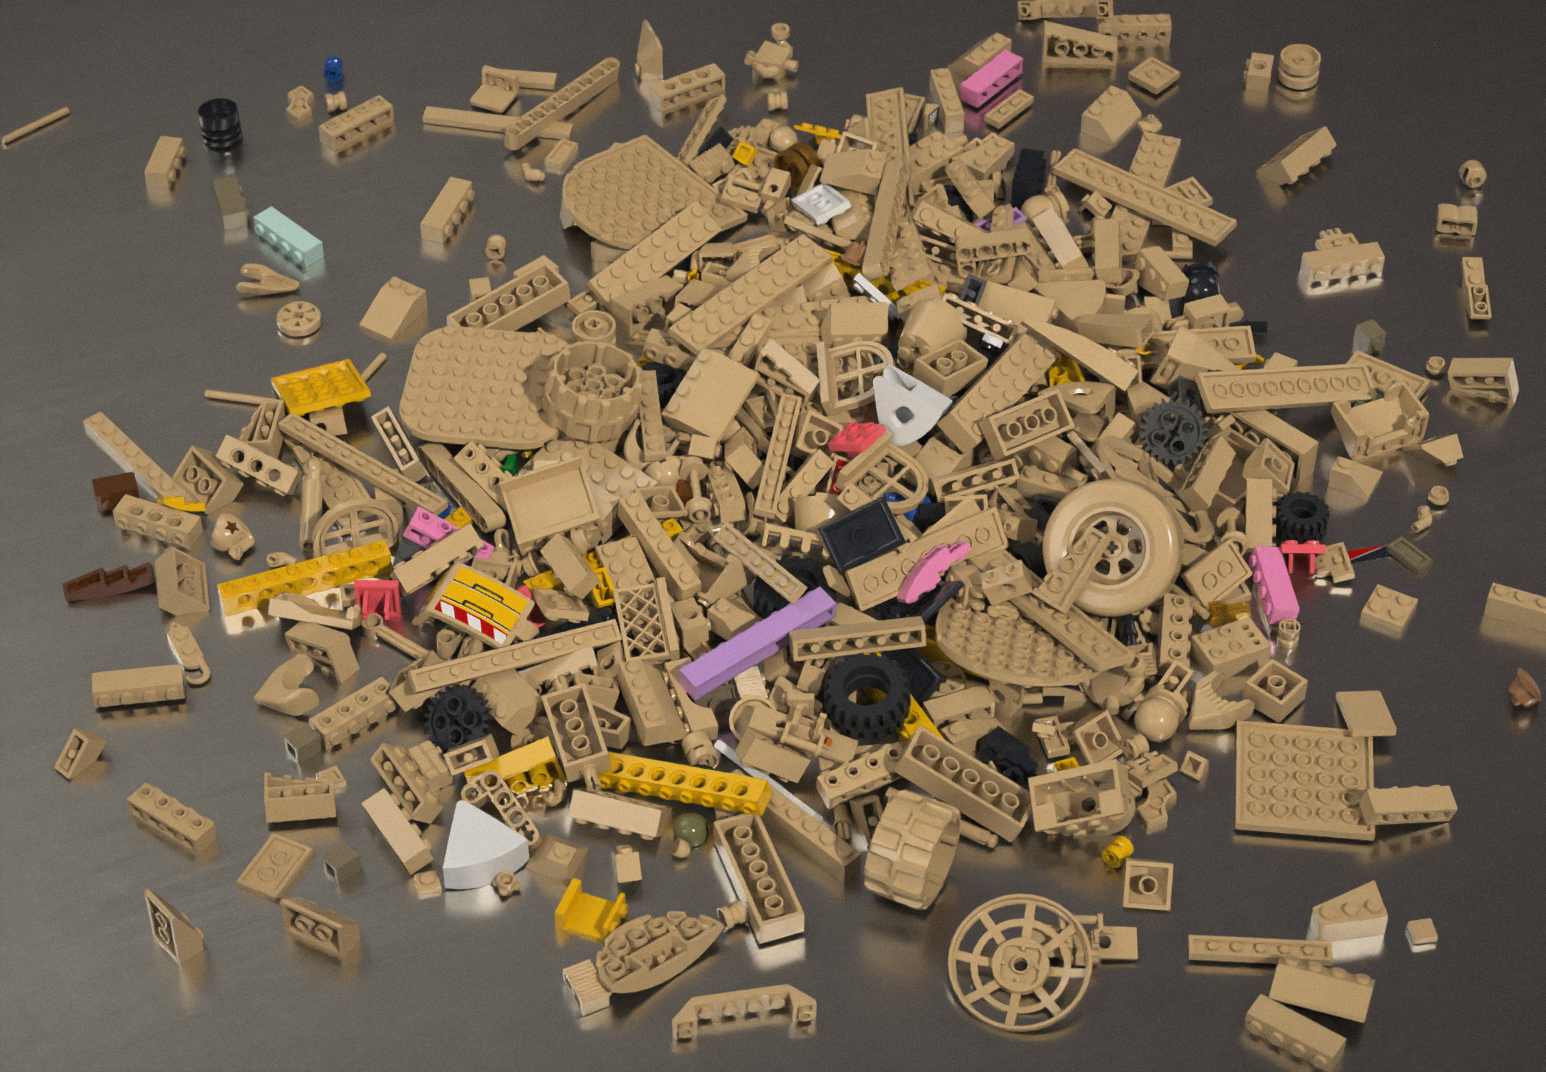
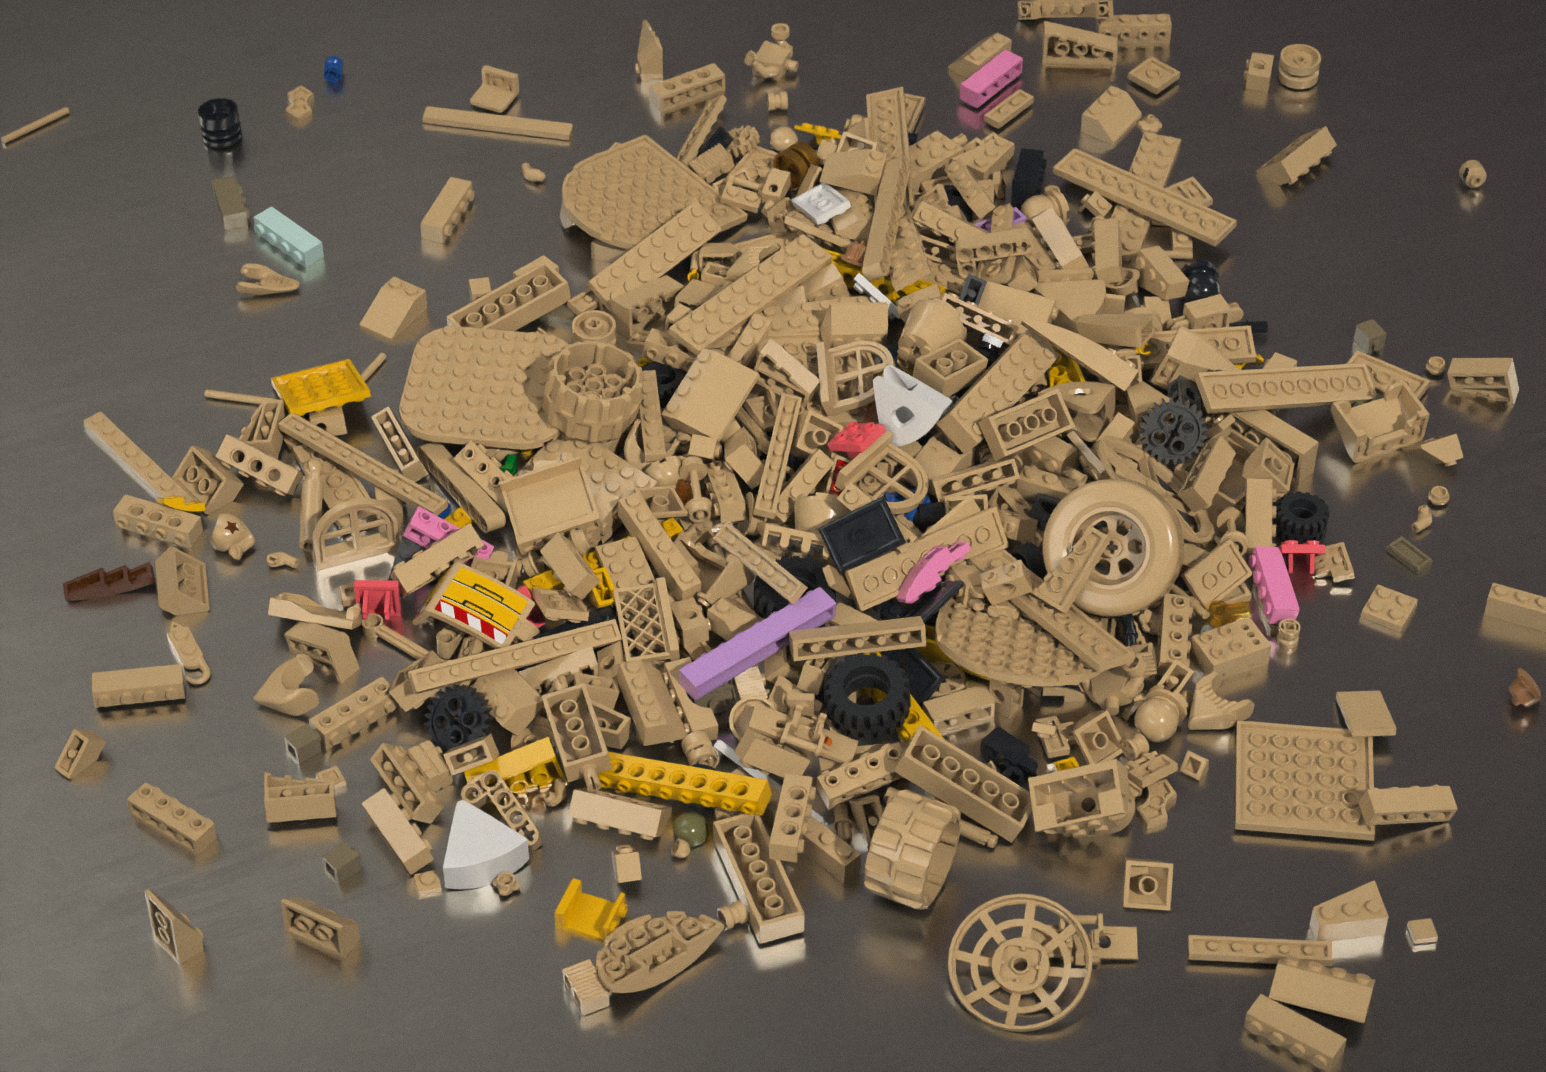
(112, 488): reddish brown brick -> none
(164, 162): tan brick -> none
(274, 867): tan tile -> none
(298, 318): tan wheel -> none
(305, 577): yellow brick -> none
(335, 101): tan wheel -> none
(356, 123): tan brick -> none
(495, 247): tan wheel -> none
(500, 547): tan piece -> none
(535, 80): tan tile -> none
(557, 858): tan slope -> none
(561, 103): tan beam -> none
(561, 154): tan tile -> none
(681, 276): tan piece -> none
(745, 153): yellow plate -> none
(751, 1000): tan slope -> none
(764, 130): tan plate -> none
(791, 817): none -> tan brick
(931, 115): tan slope -> none
(946, 96): tan brick -> none
(969, 733): tan slope -> none
(1032, 698): tan arm -> none
(1054, 159): tan axle -> none
(1117, 852): yellow wheel -> none
(1275, 690): tan brick -> none
(1334, 239): tan hinge -> none
(1342, 262): tan brick -> none
(1353, 478): tan slope -> none
(1368, 554): sticker -> none
(1456, 219): tan brick -> none
(1474, 288): tan slope -> none

